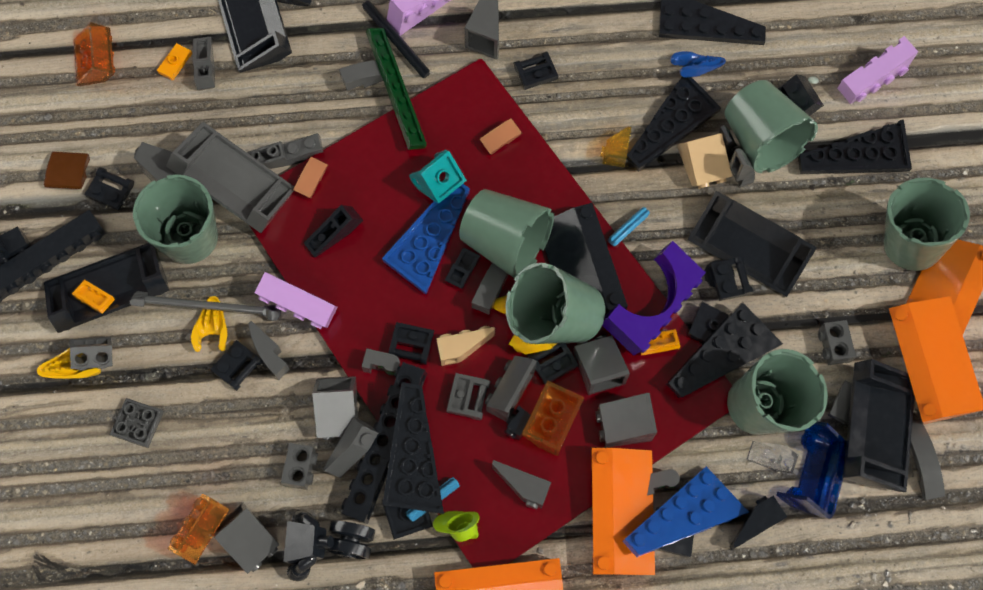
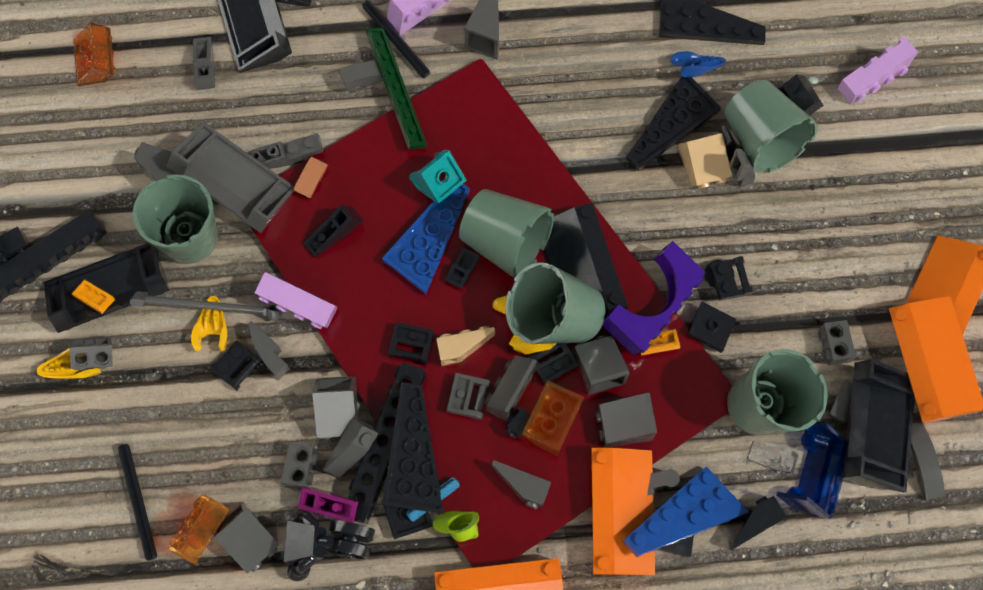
(66, 170): reddish brown slope -> none
(107, 194): black plate -> none
(137, 423): dark grey tile -> none
(137, 502): none -> black axle
(174, 62): light orange plate -> none
(327, 504): none -> magenta slope
(380, 361): dark grey leg -> none
(489, 289): dark grey slope -> none
(500, 136): nougat slope -> none
(536, 75): black plate -> none
(616, 148): clear yellow slope -> none
(628, 226): dark azure axle -> none
(730, 346): black wing -> none
(769, 250): black slope -> none
(865, 153): black wing -> none
(923, 222): sand green cone -> none

